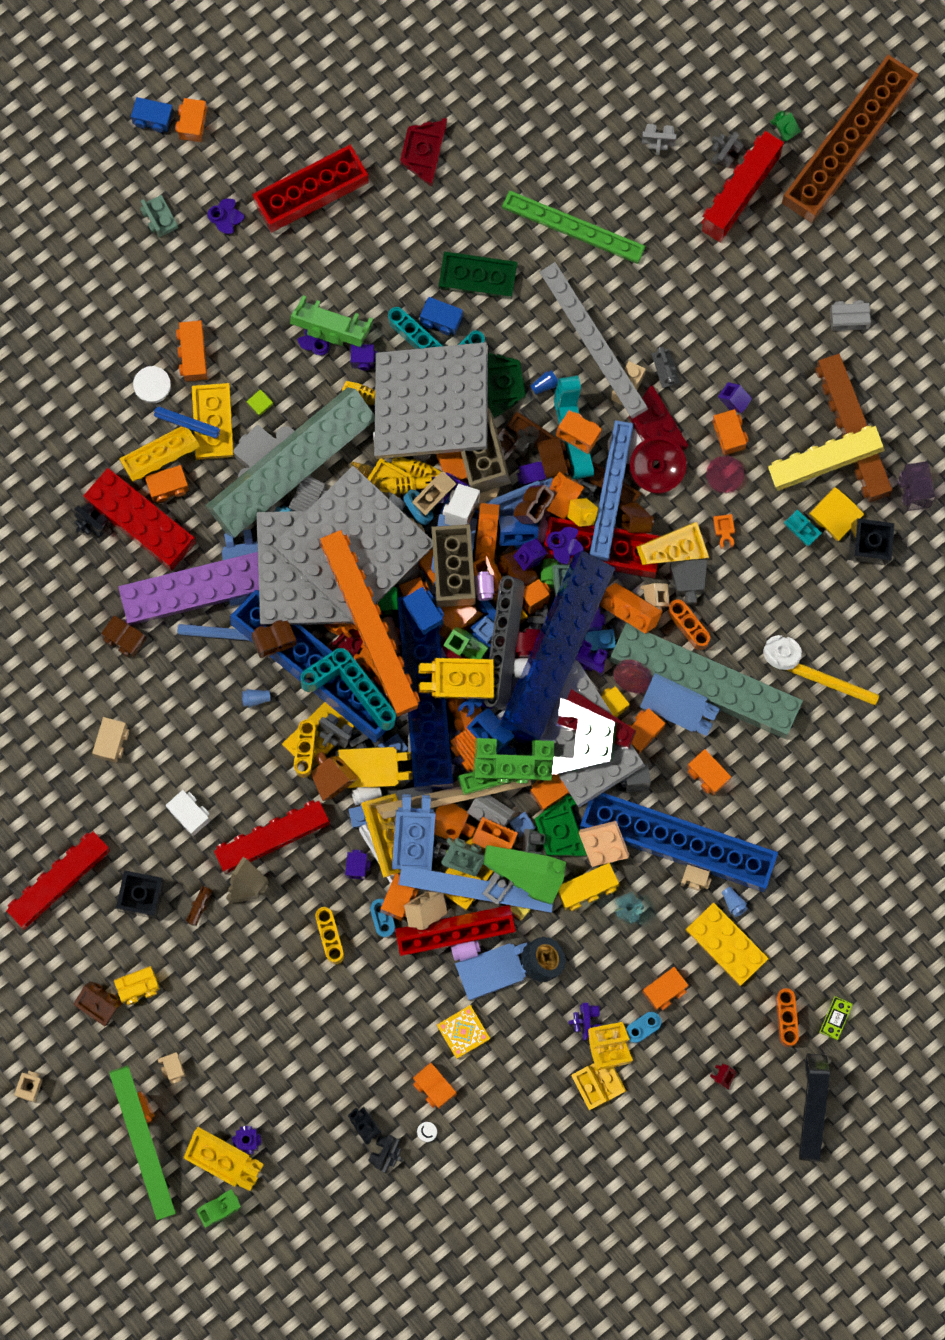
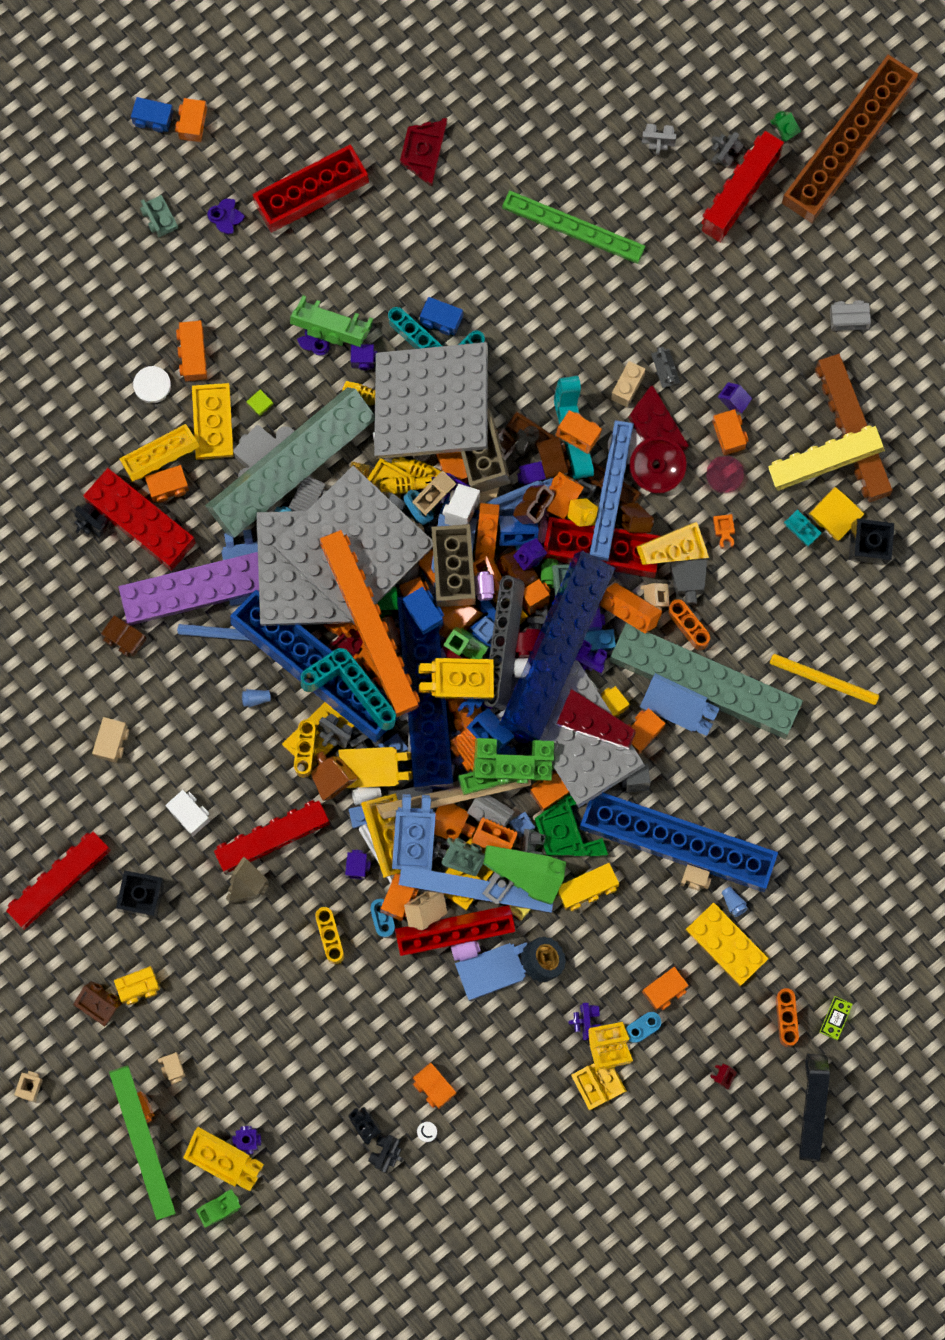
(186, 422): blue axle -> none
(199, 906): reddish brown pin -> none
(273, 638): reddish brown brick -> none
(463, 1032): yellow tile -> none
(477, 275): dark green plate -> none
(504, 383): dark green wing -> none
(544, 382): blue cone -> none
(568, 544): dark purple plate -> none
(593, 340): light grey plate -> none
(593, 739): wing -> none
(604, 843): light nougat plate -> none
(625, 901): clear light blue brick -> none
(632, 676): clear pink tile -> none
(708, 772): orange brick -> none
(782, 652): white tile -> none
(917, 486): clear purple brick -> none

